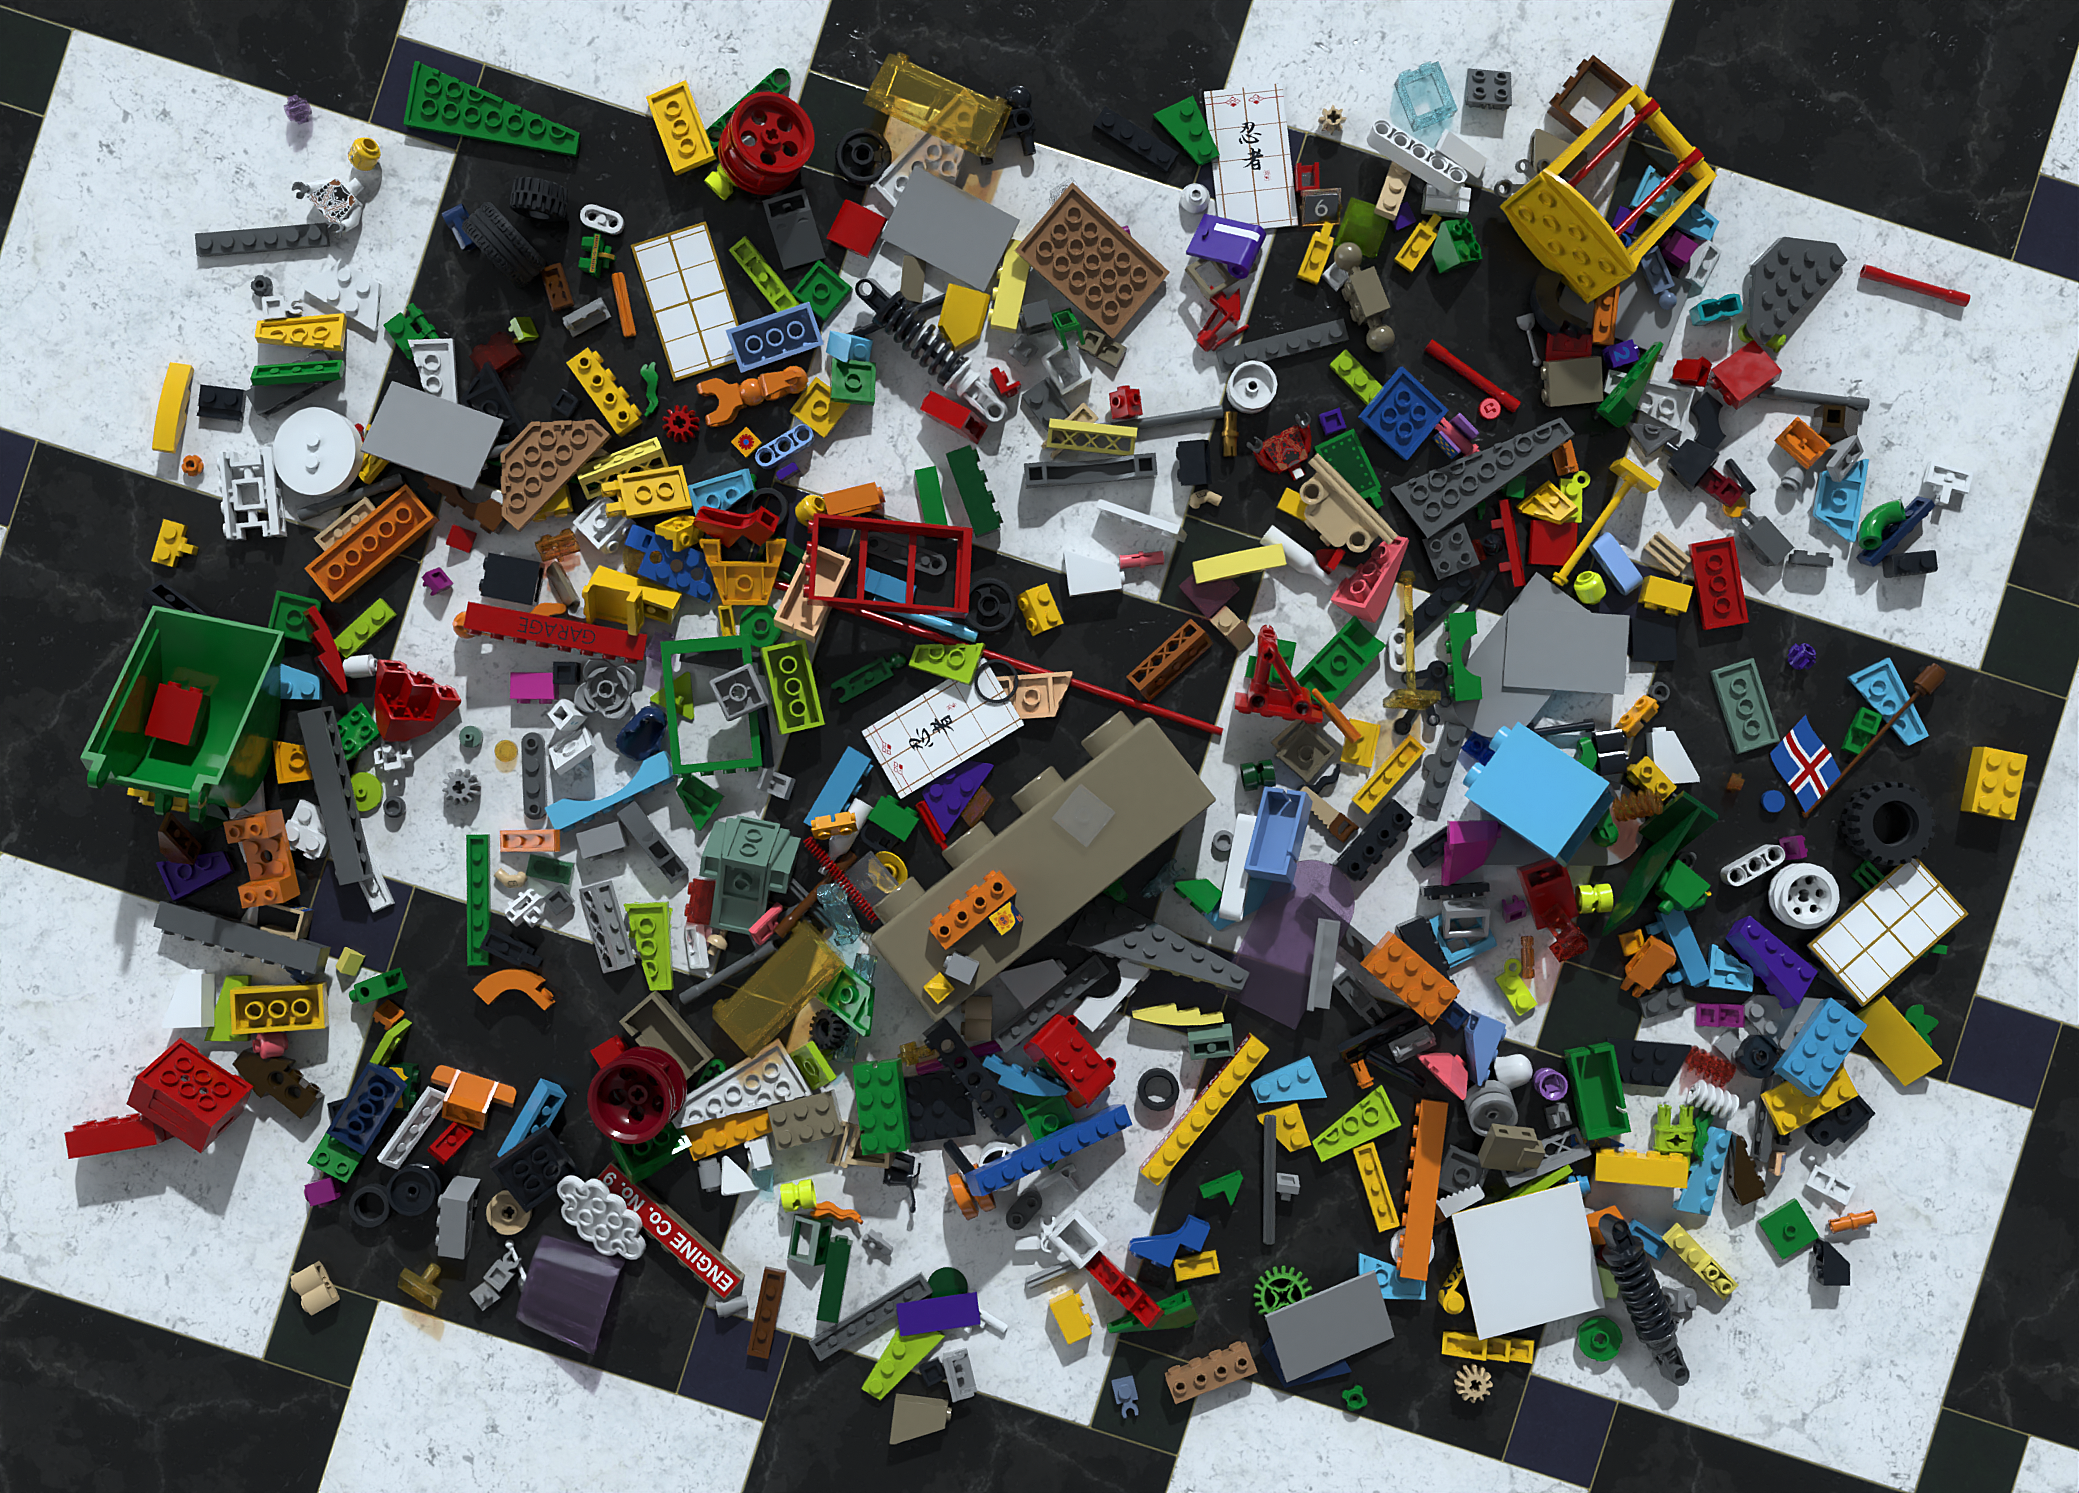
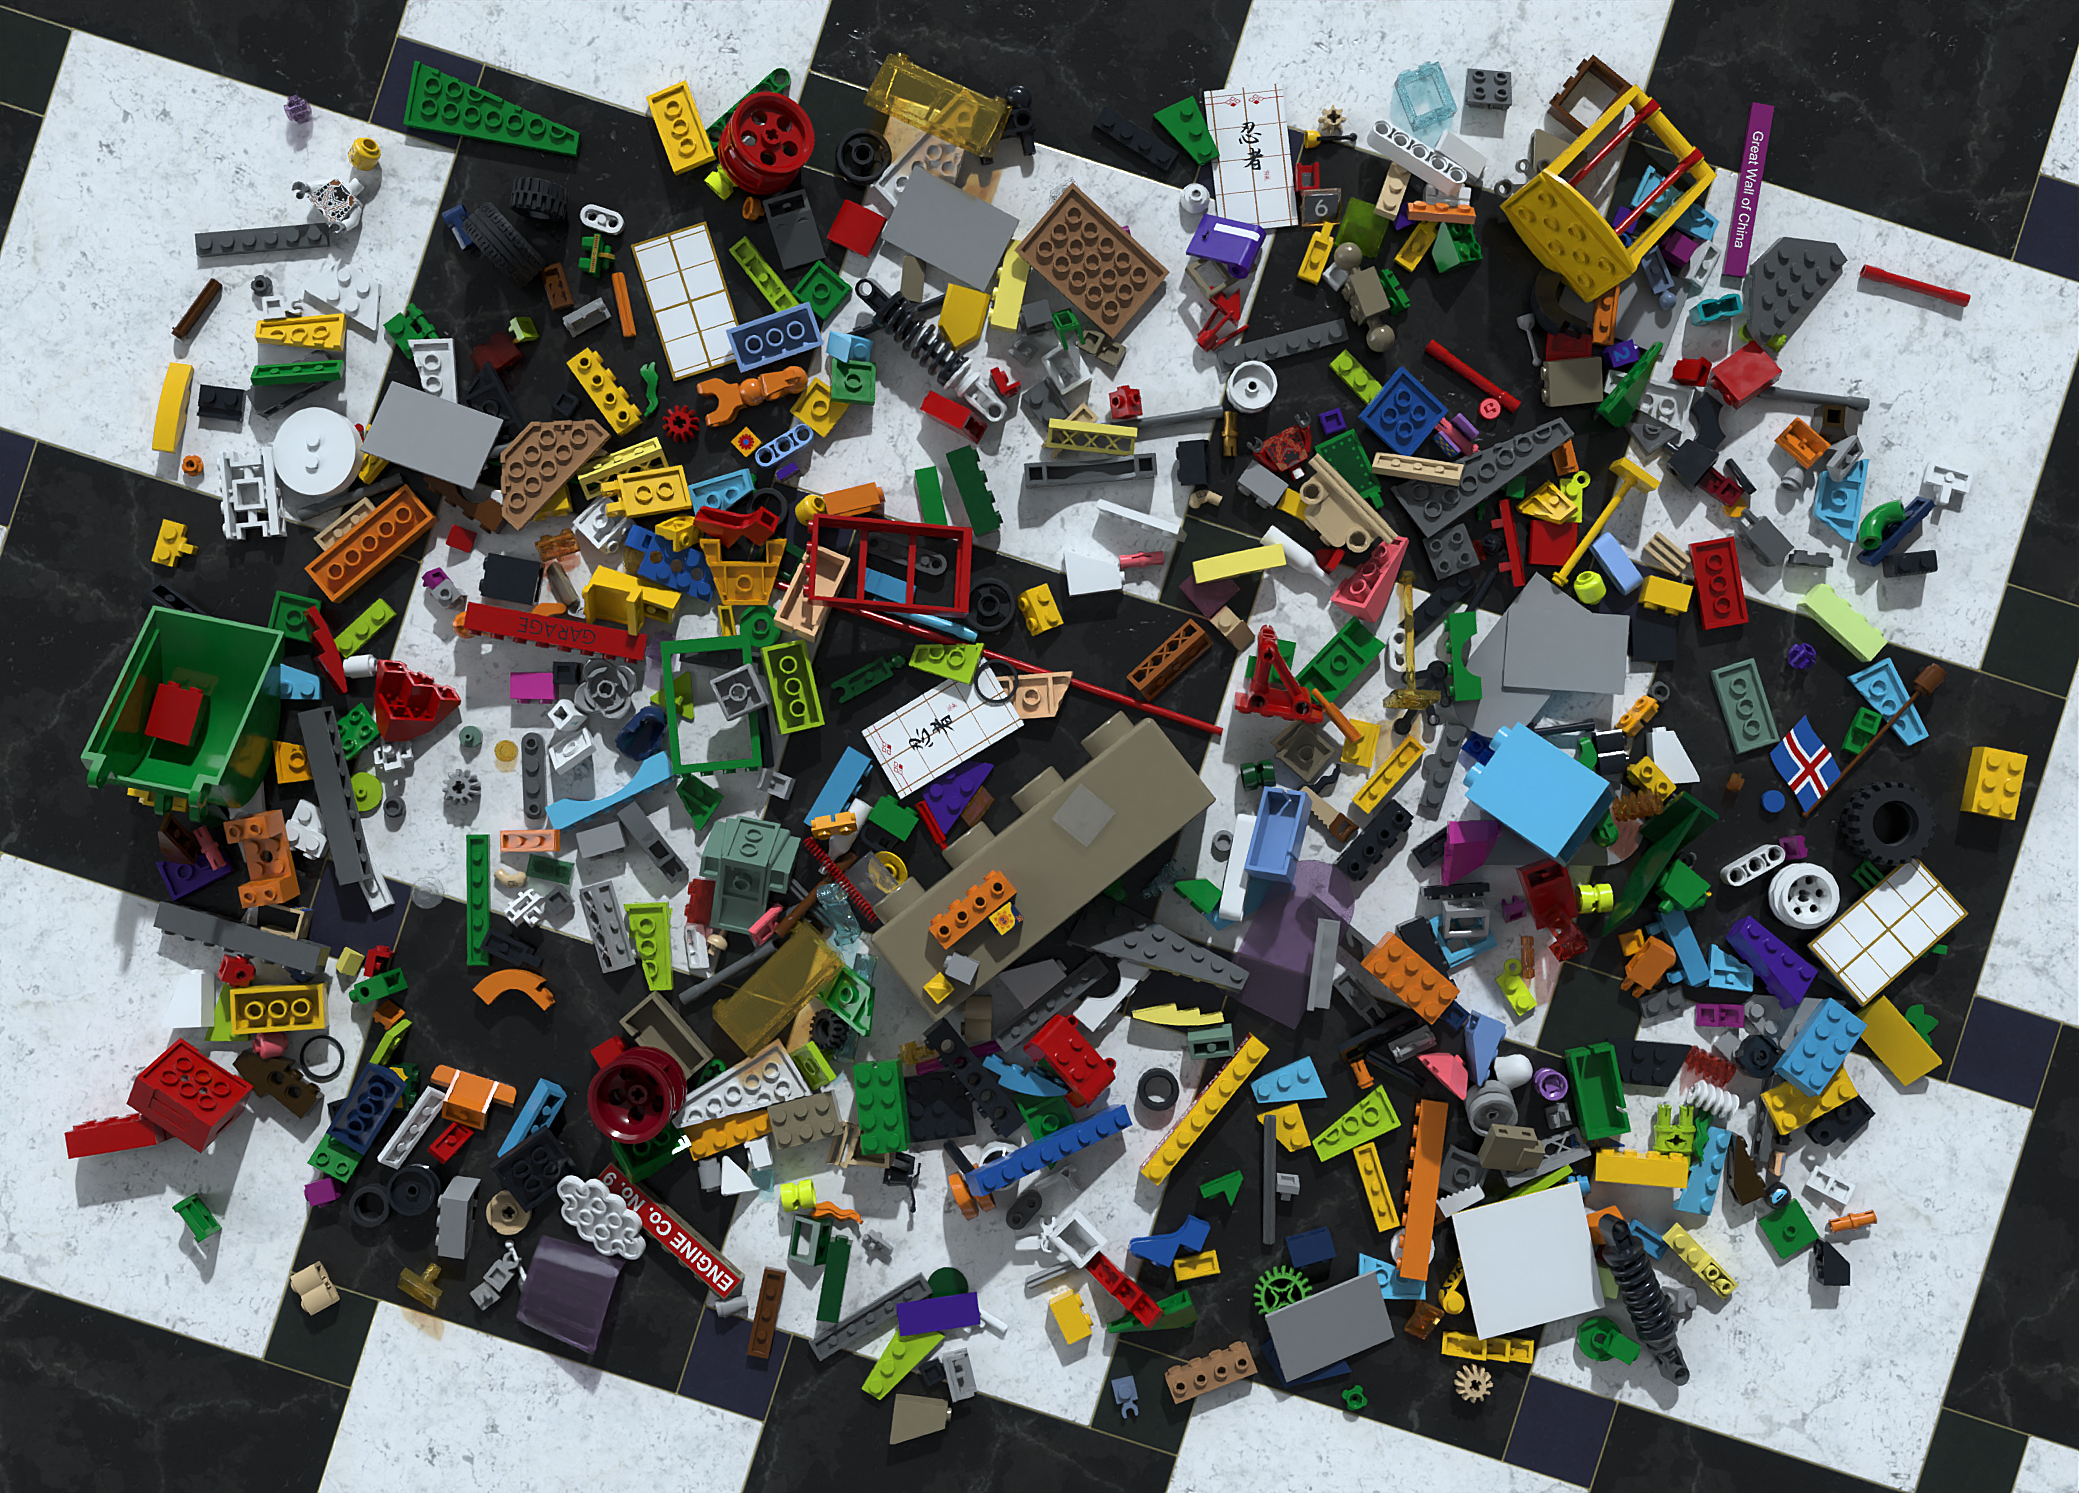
(196, 309): none -> reddish brown axle
(197, 1217): none -> green plate
(209, 847): none -> coral pin
(236, 971): none -> red brick
(342, 1056): none -> black piece
(374, 963): none -> red bracket
(427, 892): none -> clear plate
(449, 595): none -> light grey bracket
(752, 209): none -> orange tile
(1261, 484): none -> light grey brick
(1310, 1247): none -> dark blue brick
(1313, 138): none -> hinge
(1397, 299): none -> green hinge
(1417, 468): none -> tan plate
(1423, 1319): none -> clear orange slope
(1441, 212): none -> orange plate
(1621, 1346): none -> green brick
(1747, 190): none -> magenta tile
(1777, 1196): none -> black piece
(1842, 622): none -> yellowish green brick

